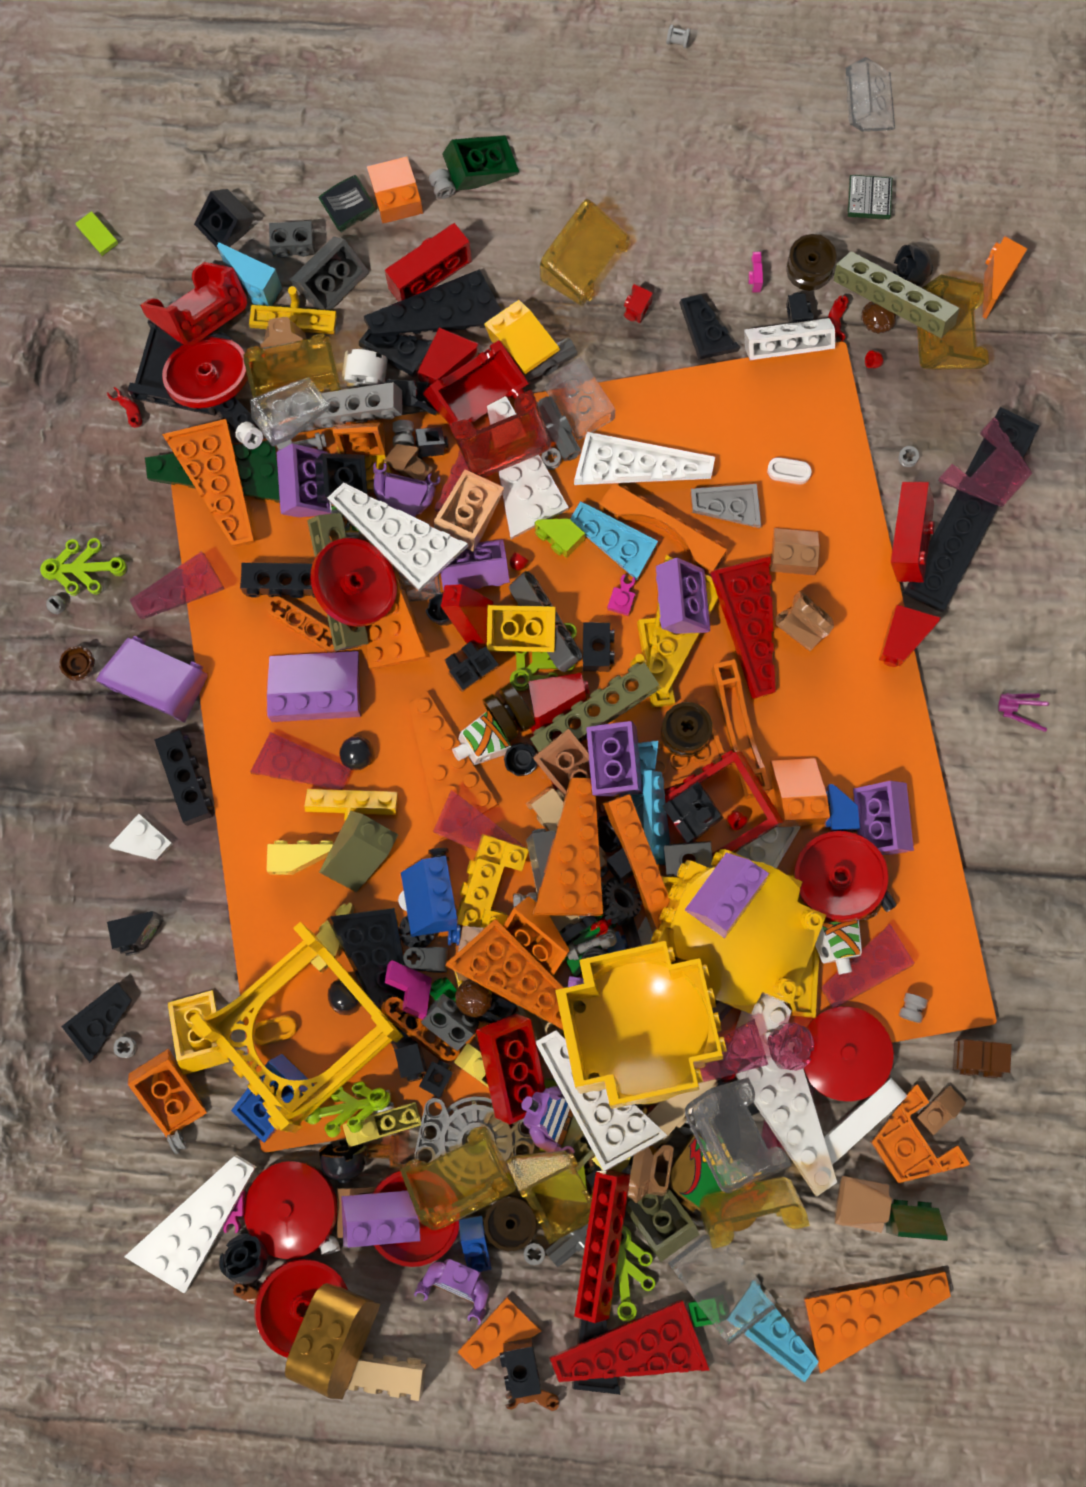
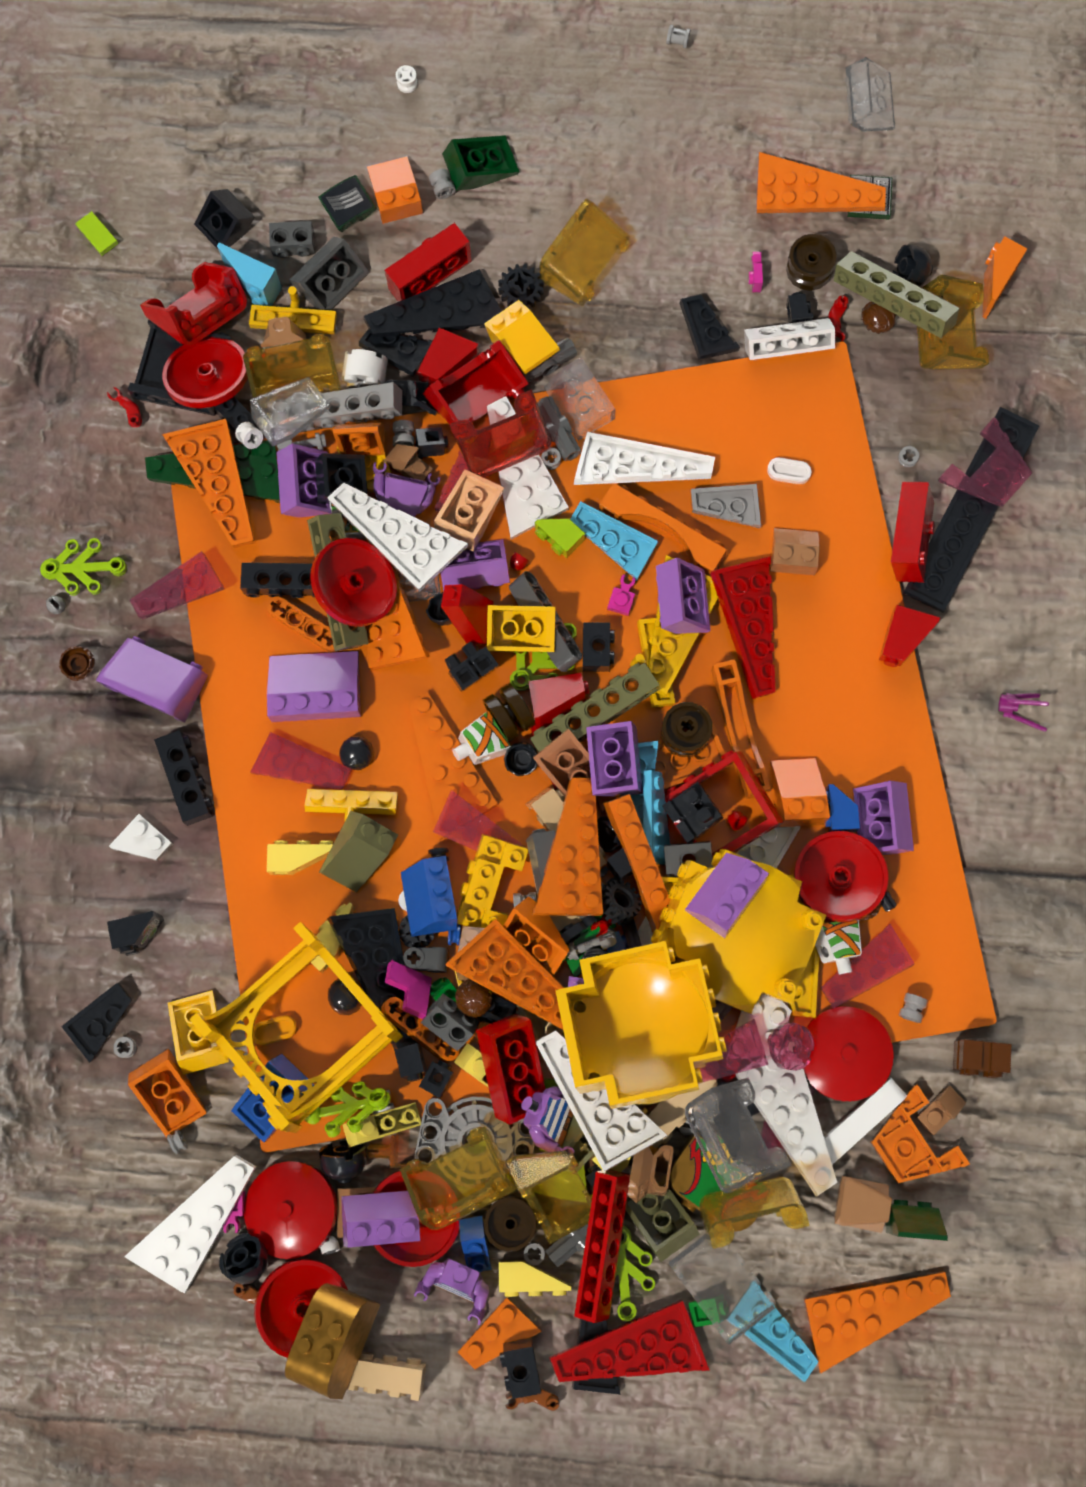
(406, 73): none -> white wheel
(520, 1276): none -> light yellow slope
(531, 284): none -> black gear
(637, 303): red brick -> none
(800, 188): none -> orange wing
(805, 621): medium nougat piece -> none
(873, 359): red hinge -> none

